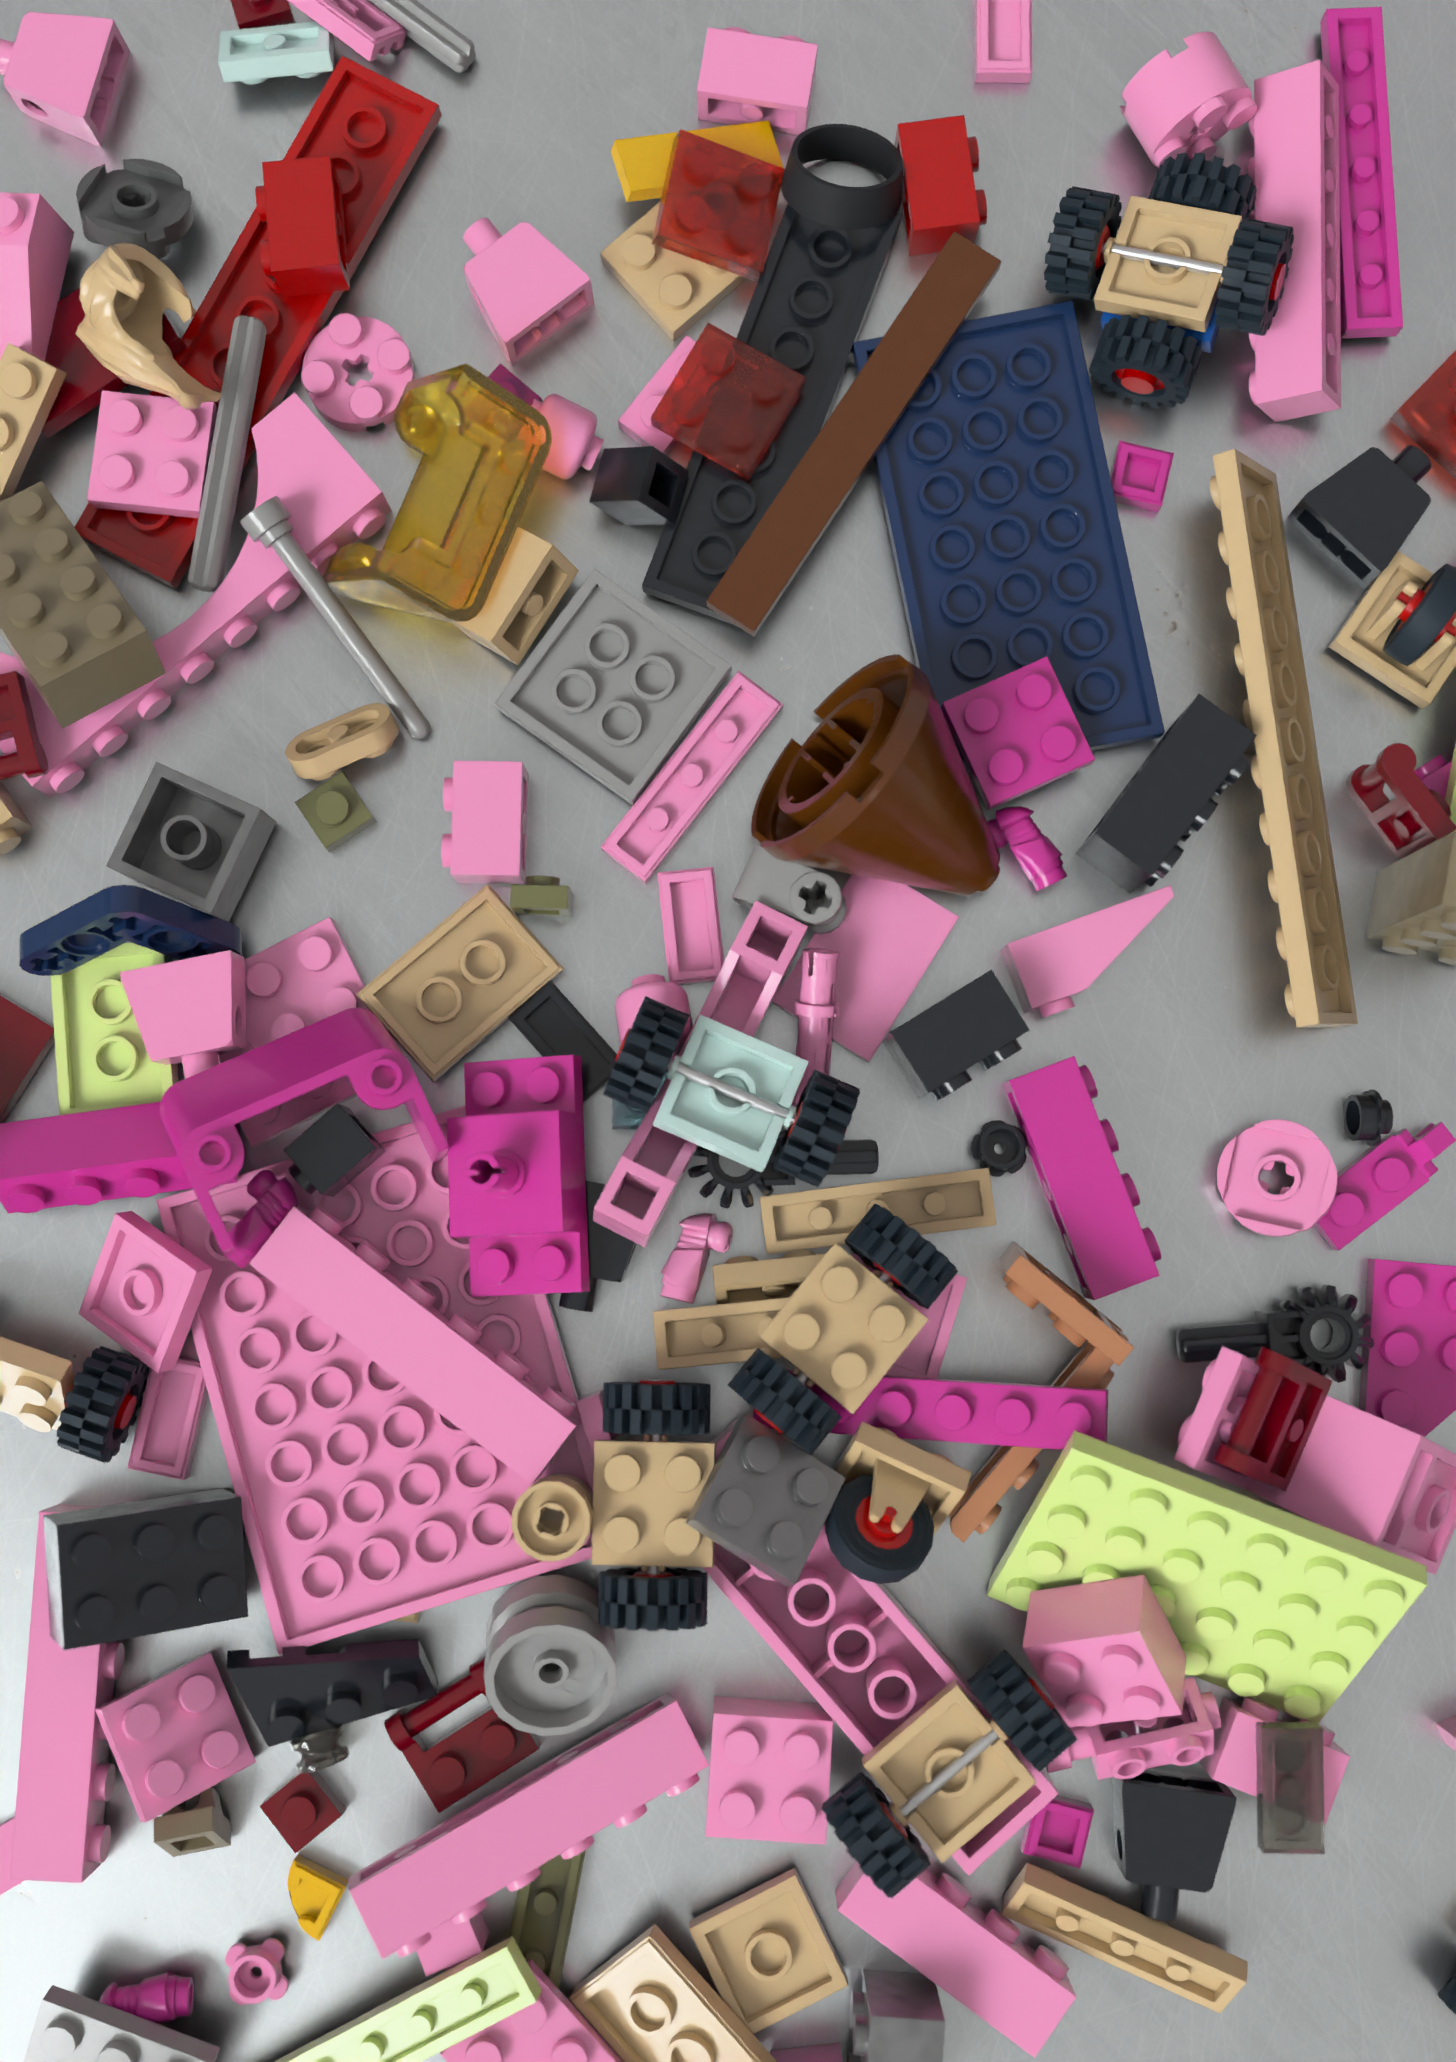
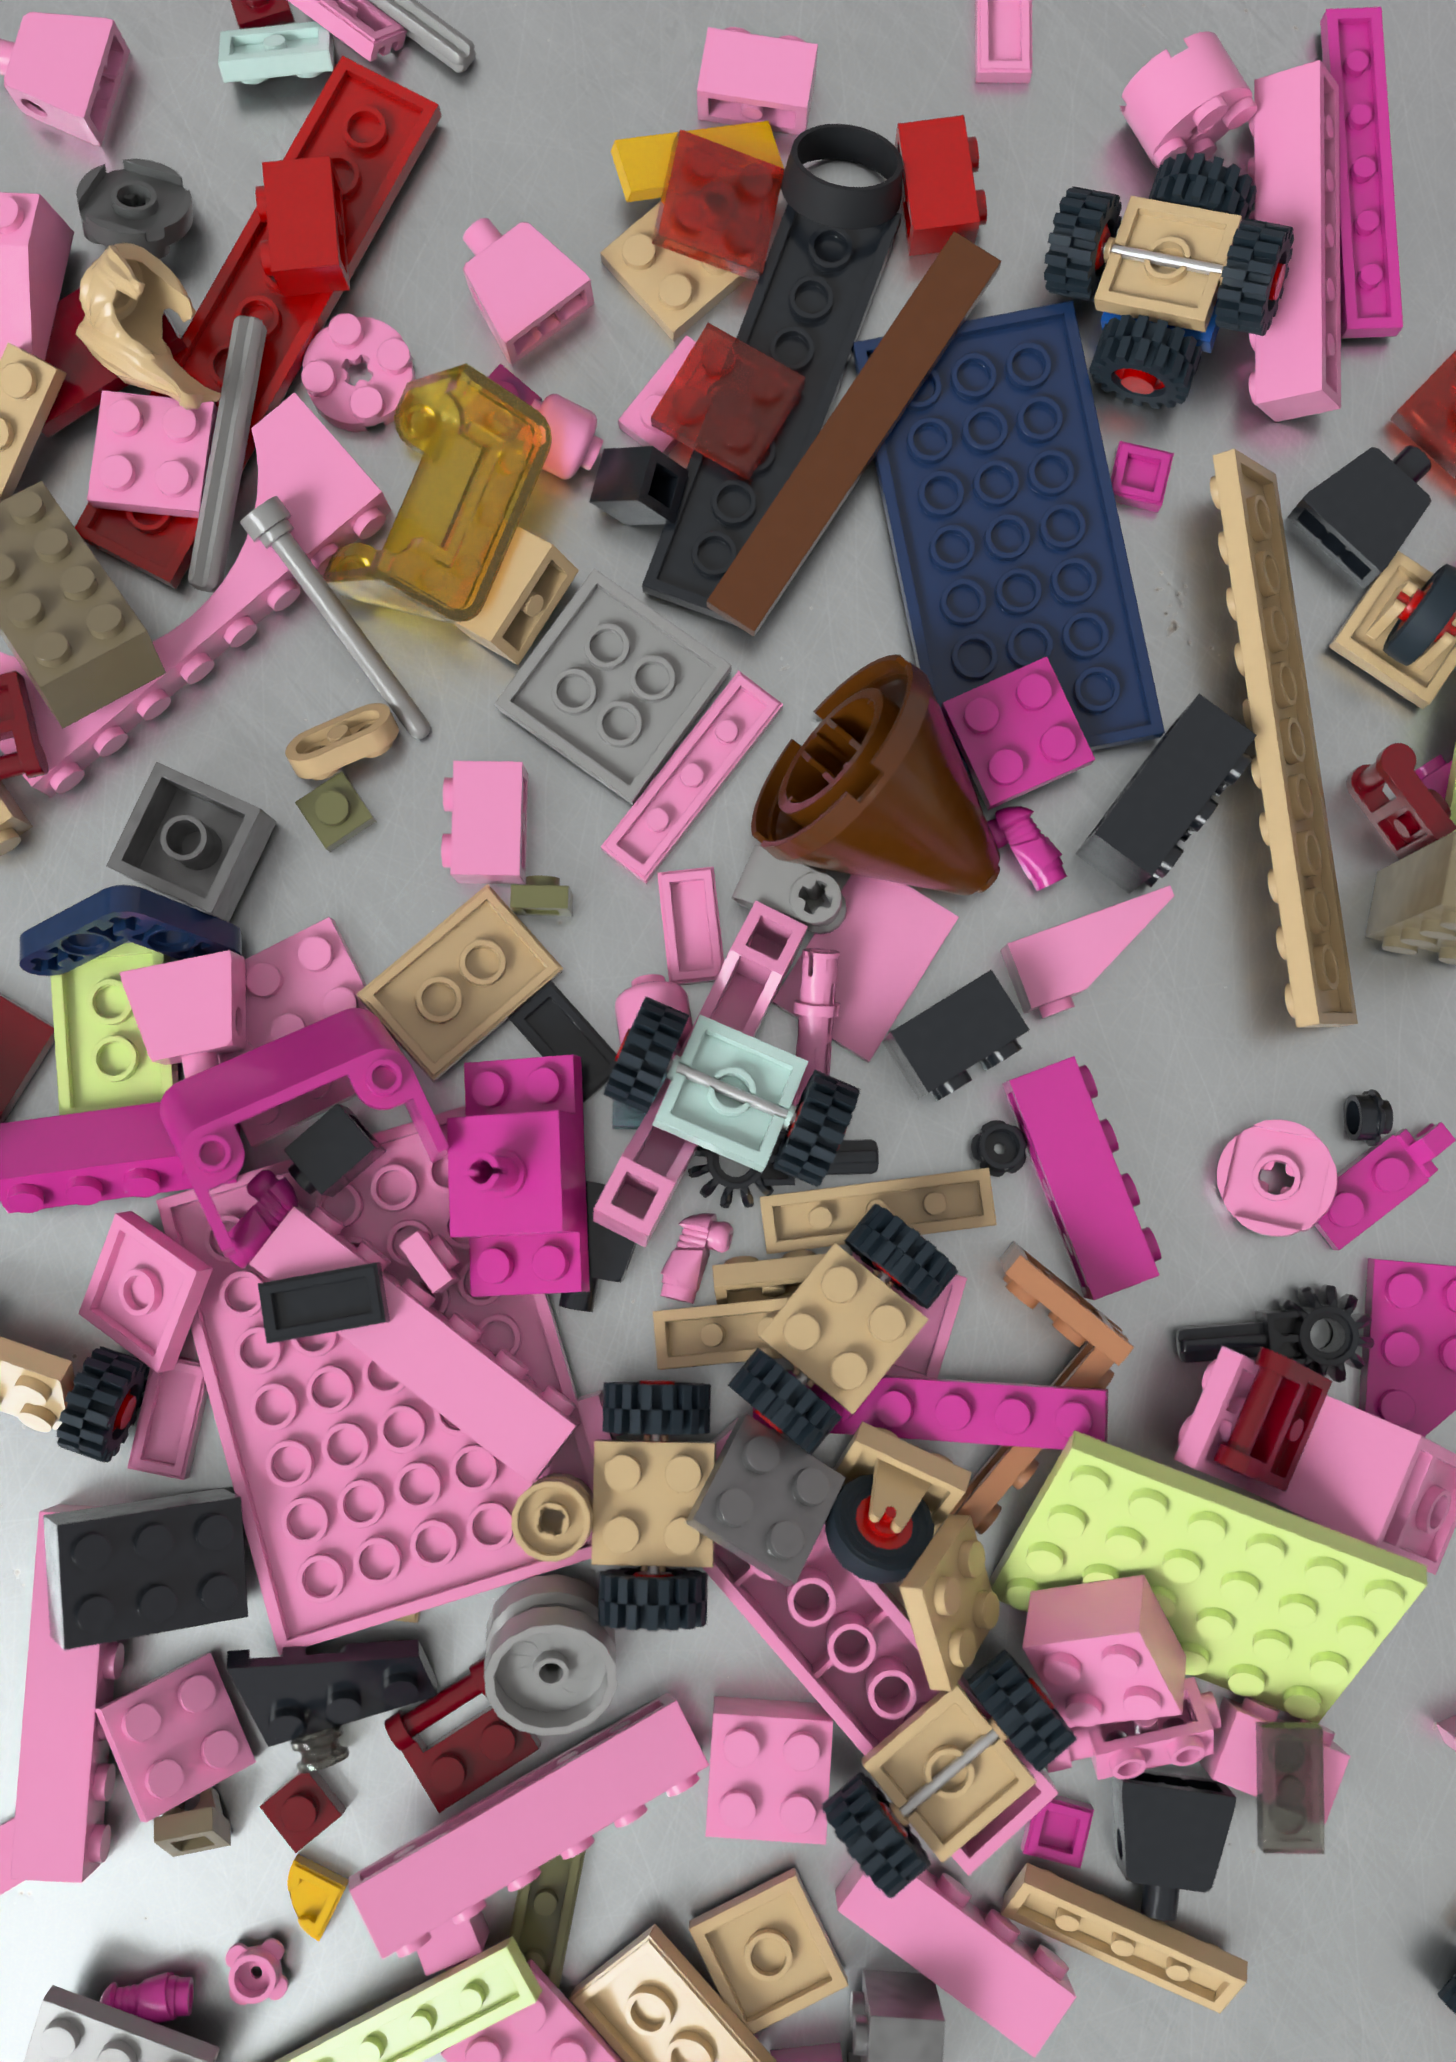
(323, 1302): none -> black tile
(432, 1260): none -> bright pink plate
(950, 1602): none -> tan plate

